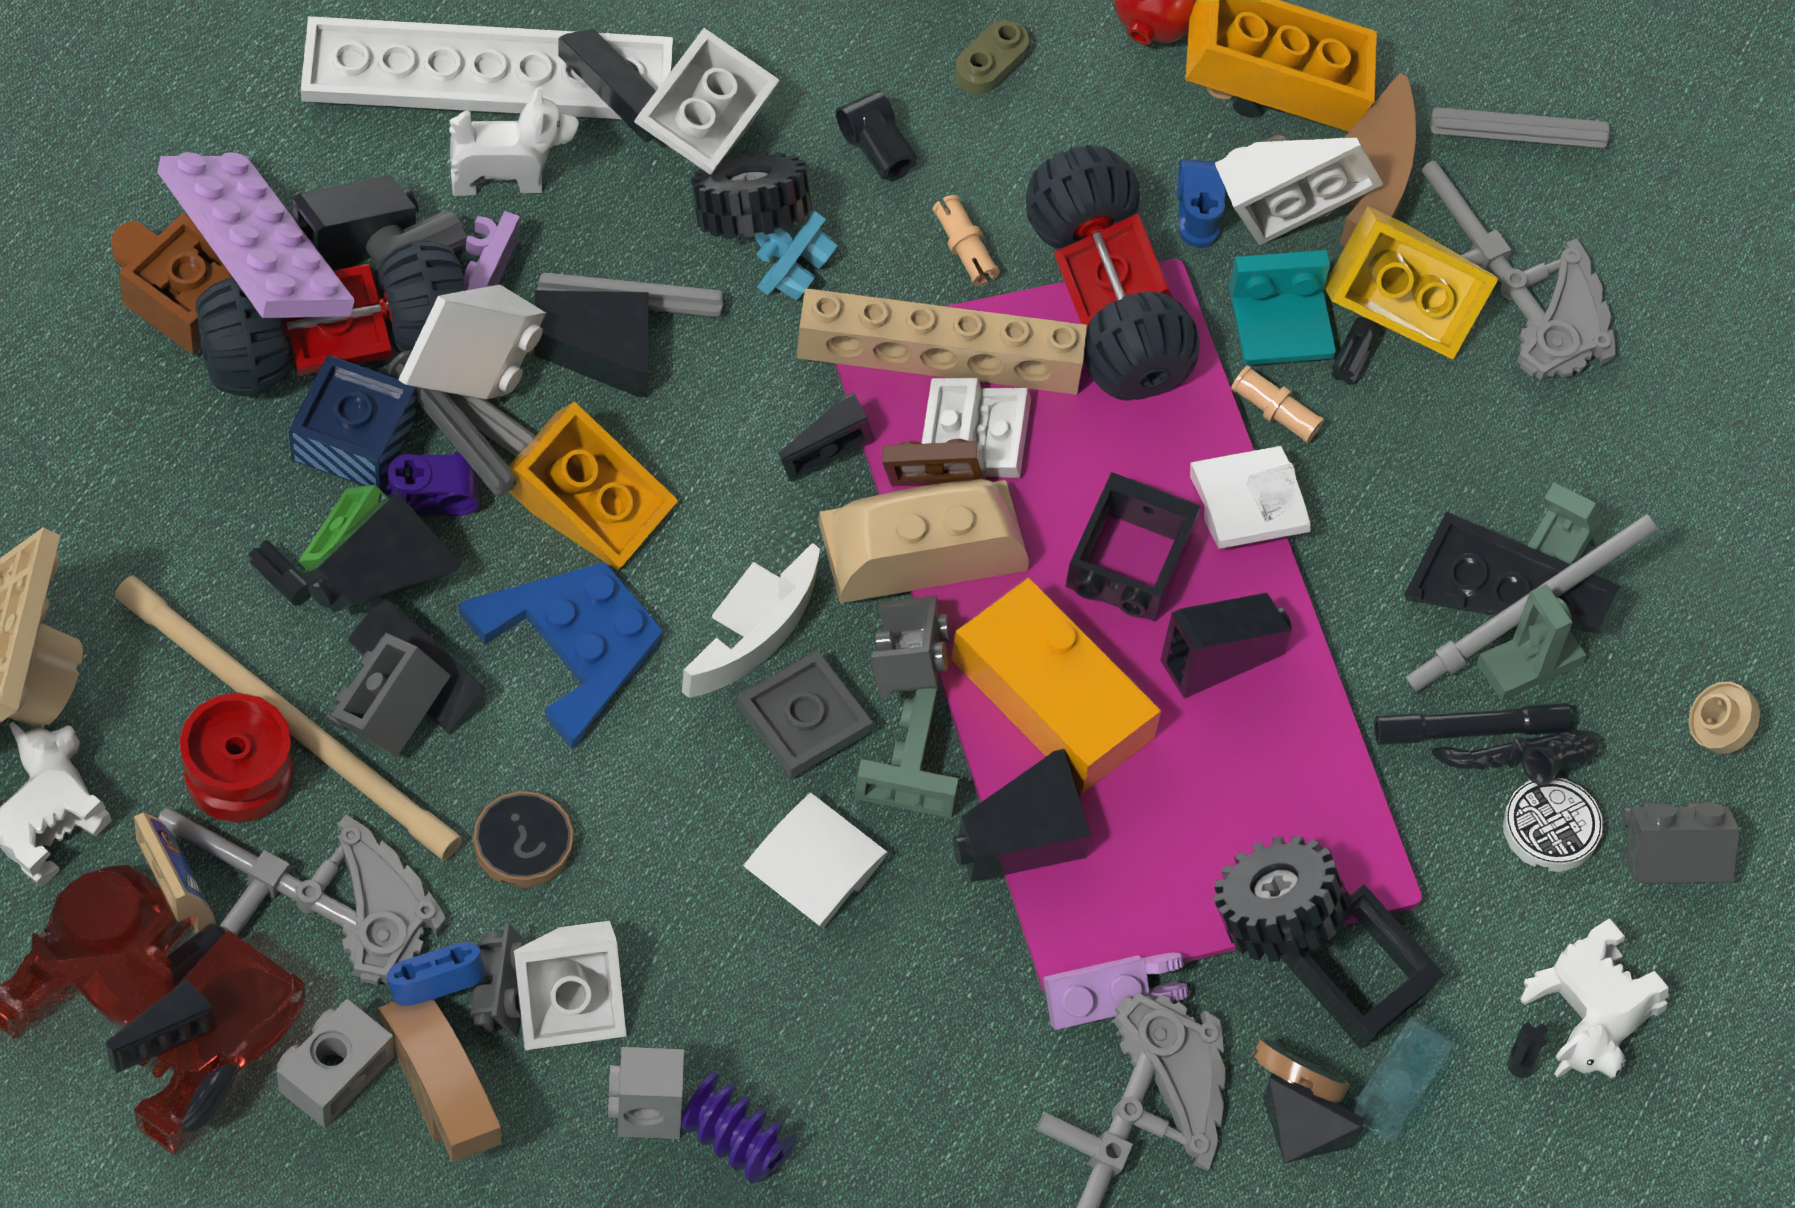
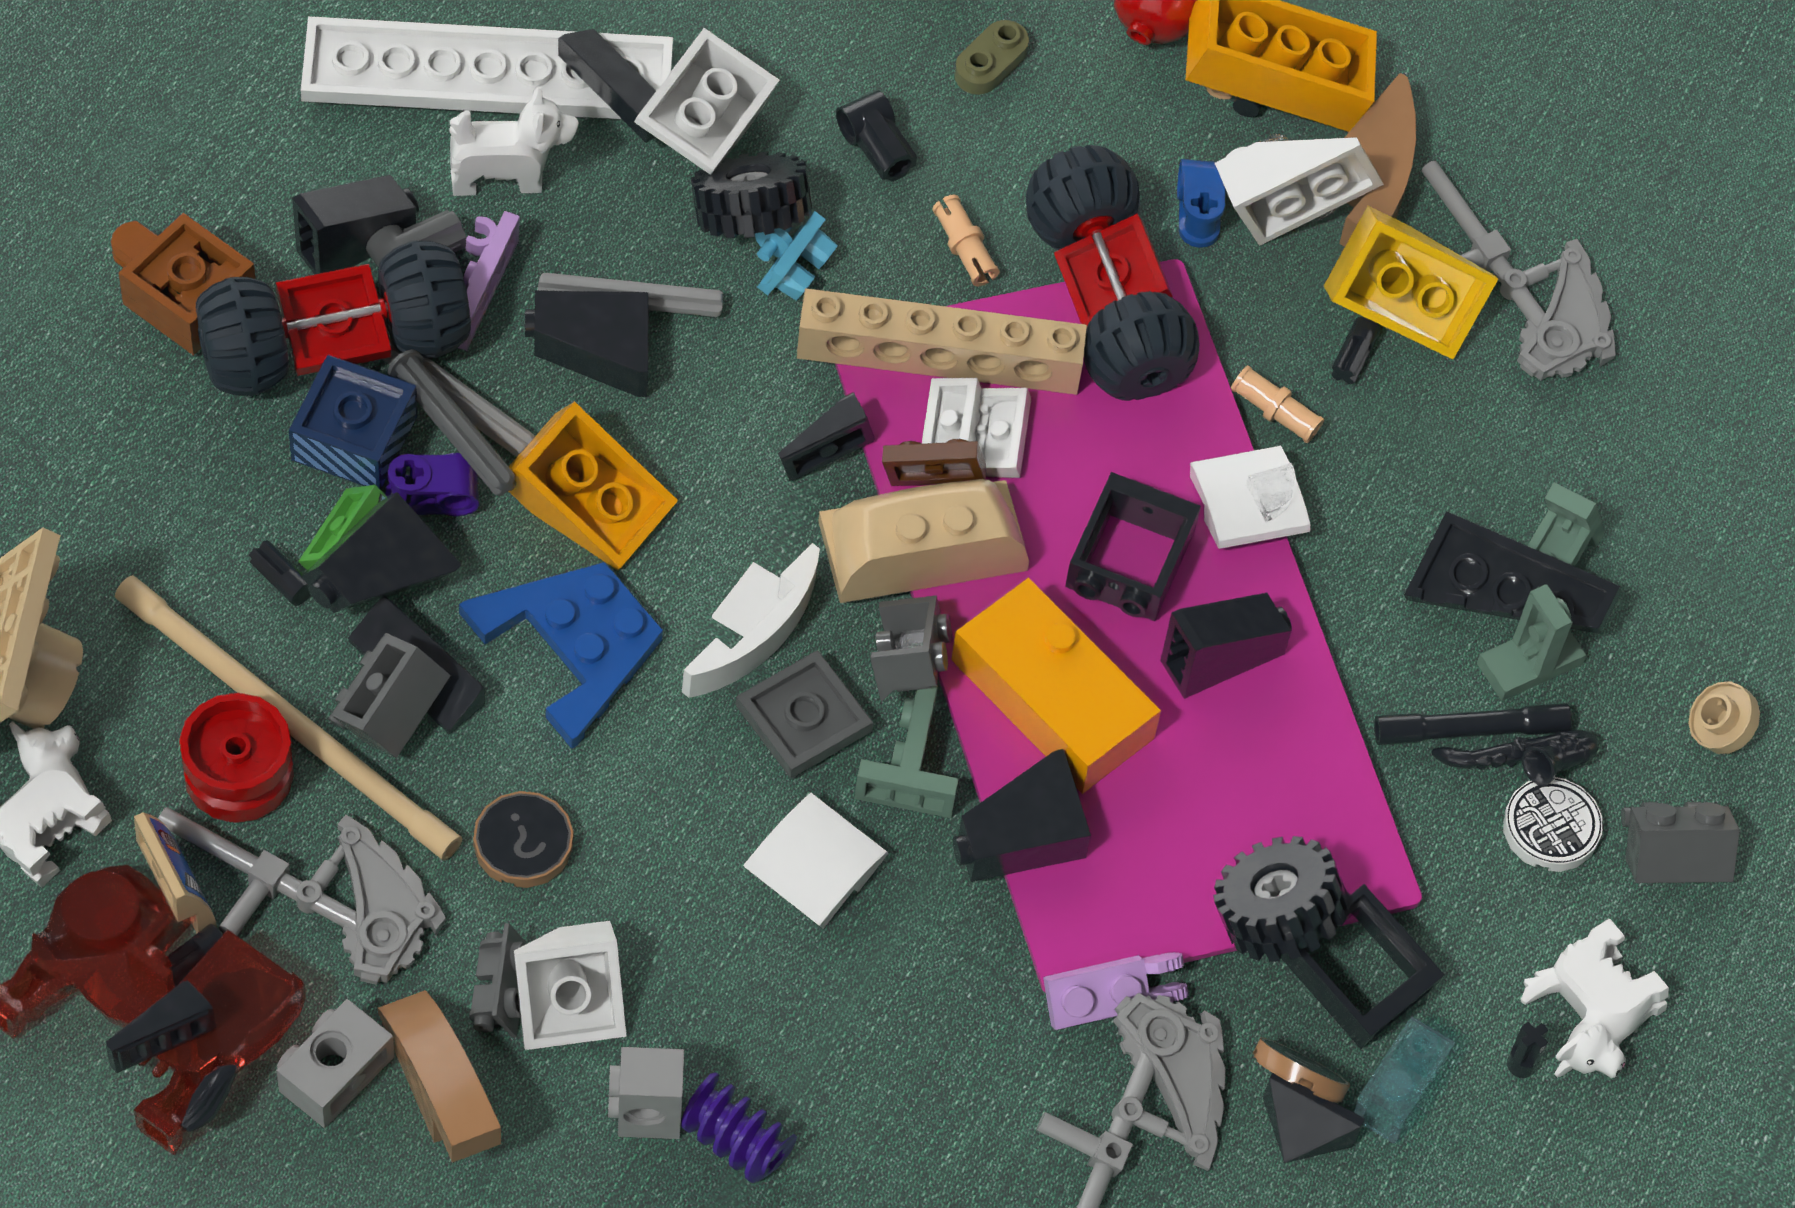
(255, 236): lavender plate -> none
(436, 974): blue beam -> none
(474, 343): white slope -> none
(1281, 307): teal bracket -> none
(1452, 656): light grey bar -> none
(1519, 127): light grey axle -> none

